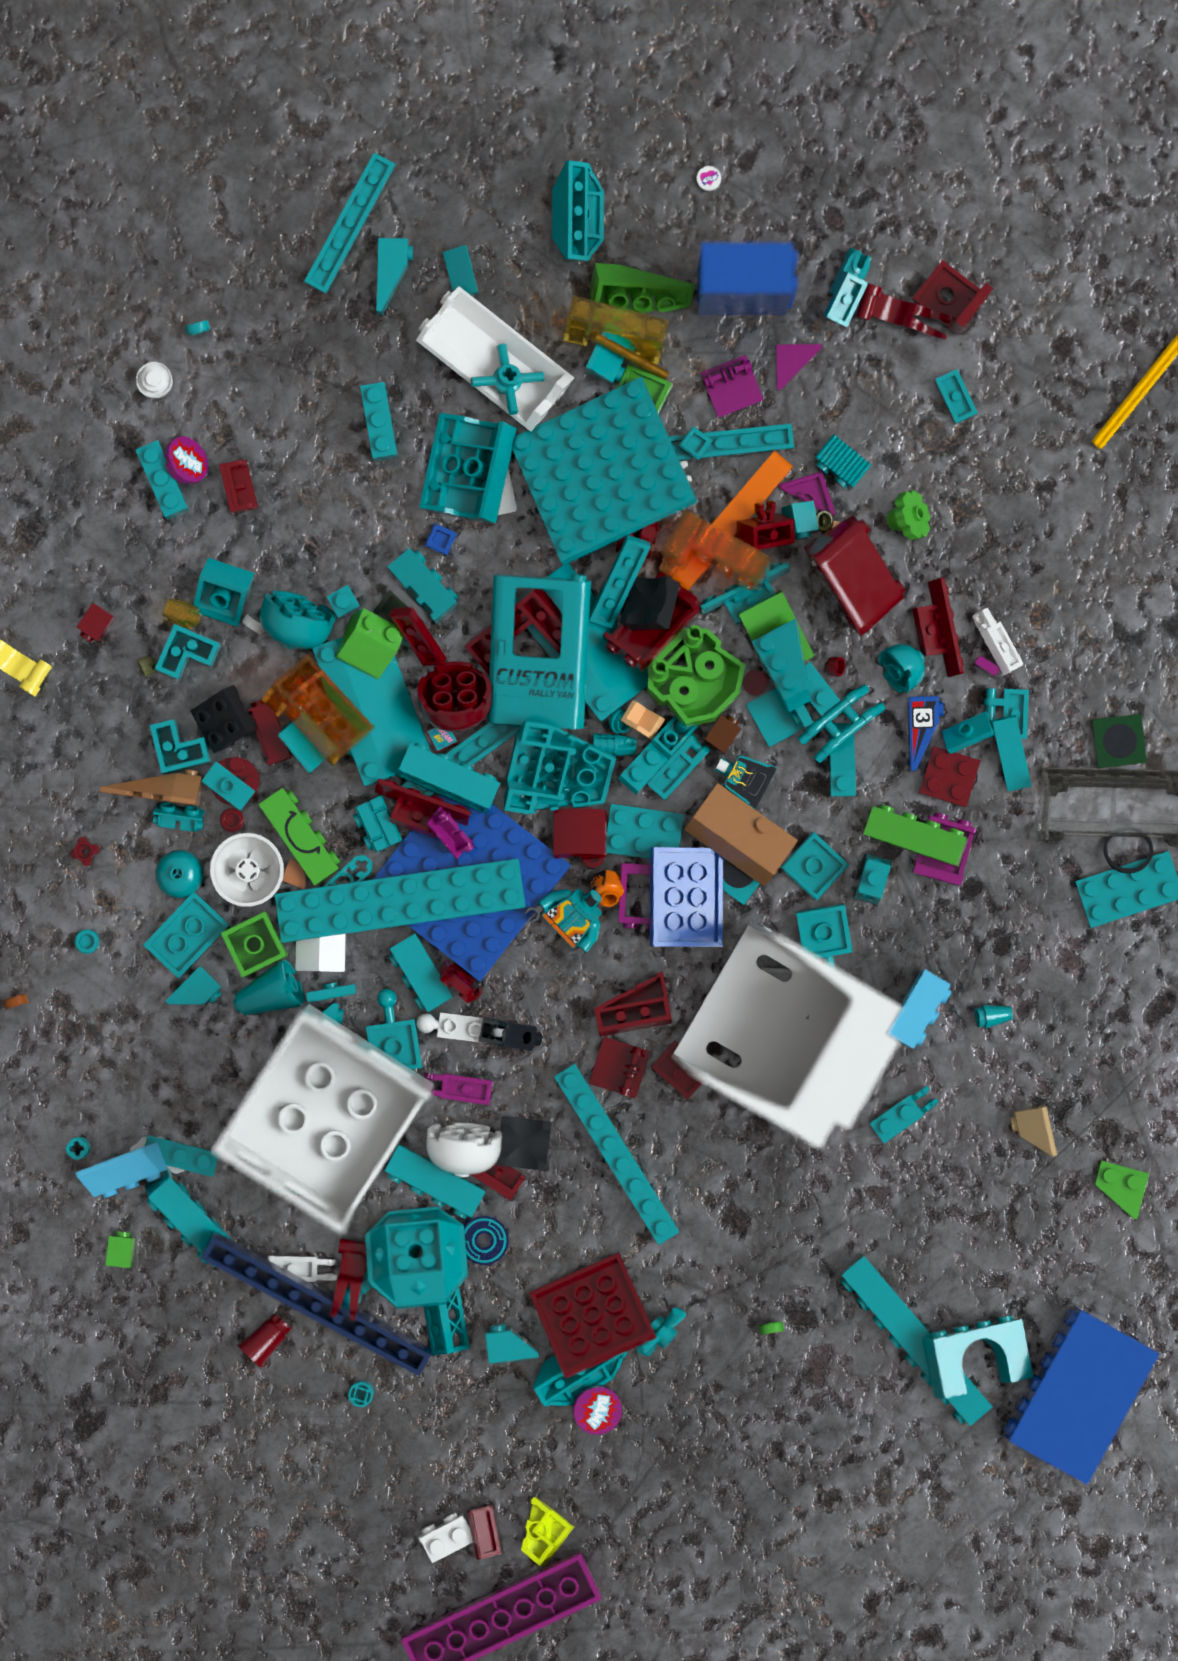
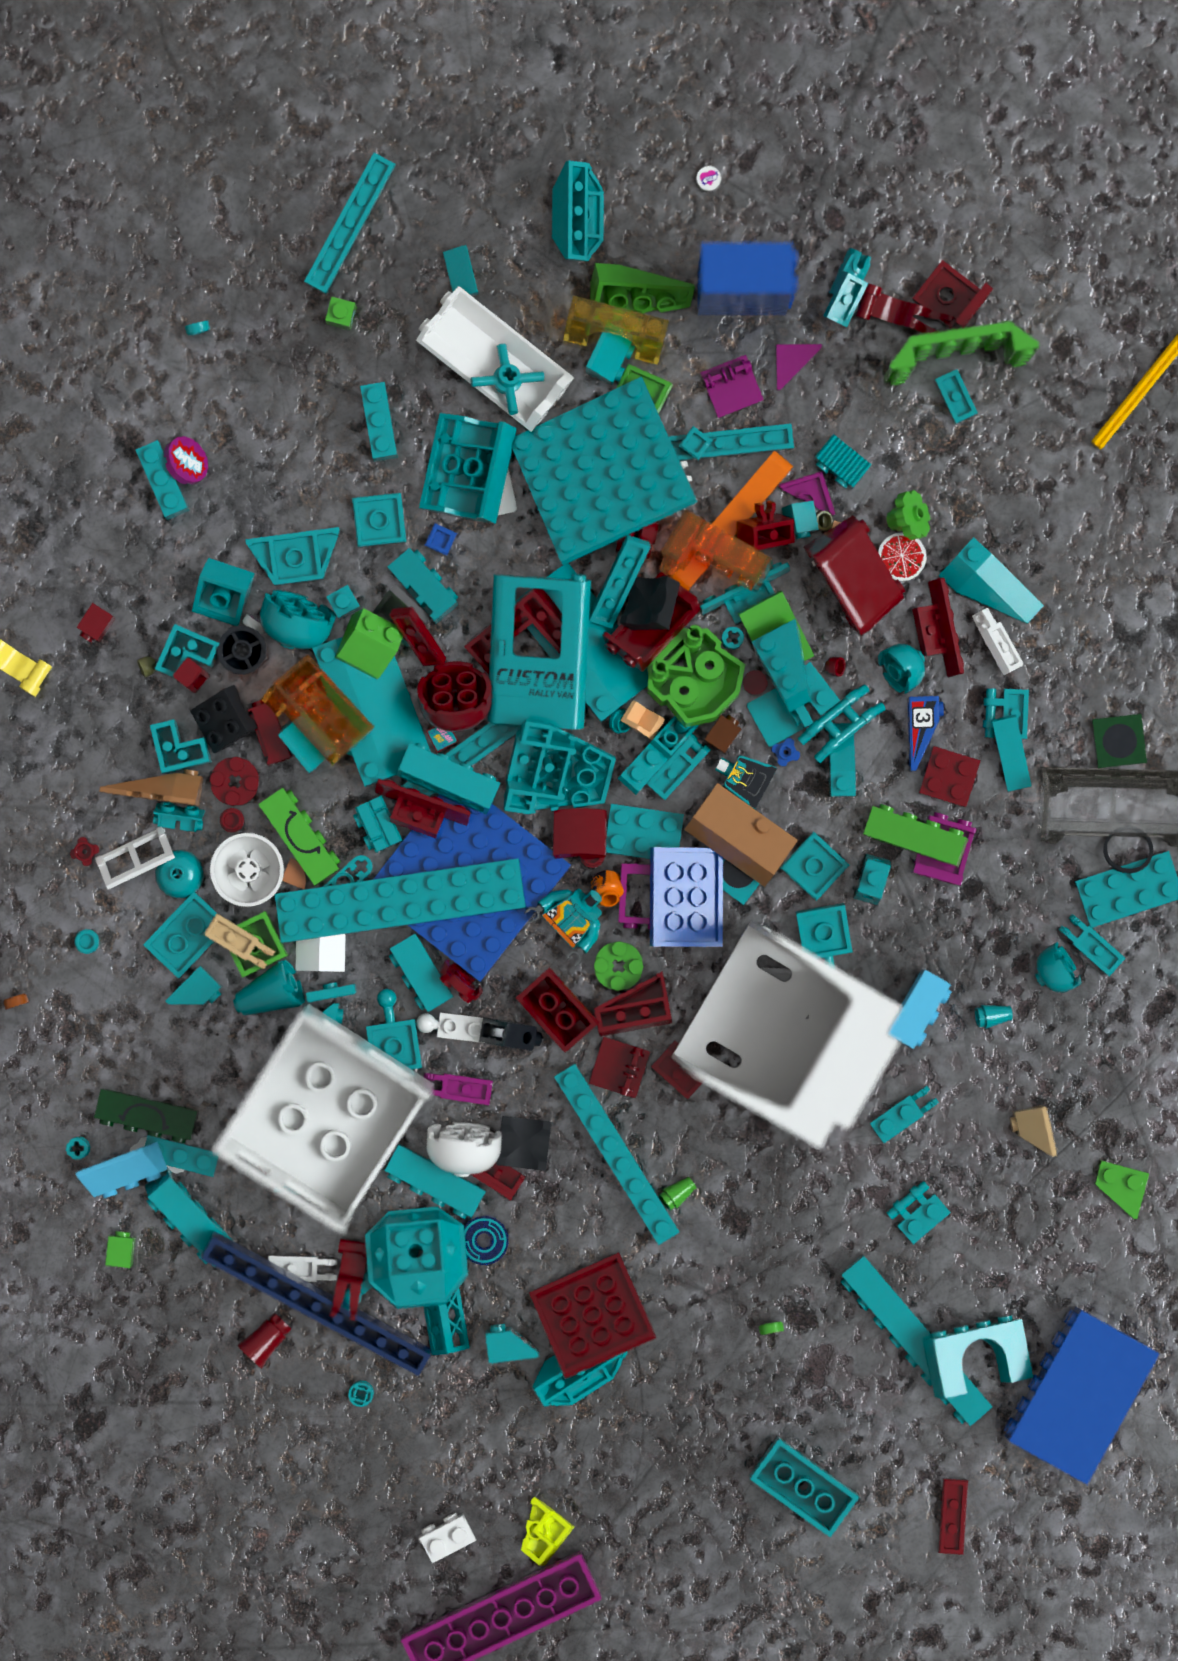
(139, 868): none -> white window
(146, 1114): none -> dark green brick
(154, 380): white plate -> none
(182, 613): clear yellow brick -> none
(191, 675): none -> dark red slope
(228, 786): teal plate -> none
(236, 940): none -> tan hinge
(238, 486): dark red hinge -> none
(241, 637): none -> black cylinder
(295, 555): none -> teal wing
(341, 313): none -> bright green brick
(379, 520): none -> teal plate
(392, 265): teal slope -> none
(449, 833): magenta hinge -> none
(484, 1532): tile -> none
(557, 1010): none -> dark red slope
(597, 1410): tile -> none
(615, 744): teal hinge -> none
(617, 980): none -> bright green plate
(629, 355): pearl gold bar -> none
(663, 1330): teal bar -> none
(677, 1193): none -> bright green cone
(731, 645): none -> teal bush
(792, 754): none -> blue plate
(821, 1503): none -> teal brick
(903, 556): none -> red tile
(923, 1218): none -> teal plate
(953, 1516): none -> dark red tile
(968, 732): teal plate -> none
(986, 580): none -> teal wedge
(986, 666): magenta tile -> none
(1016, 344): none -> bright green slope
(1056, 969): none -> teal cylinder
(1094, 947): none -> teal hinge

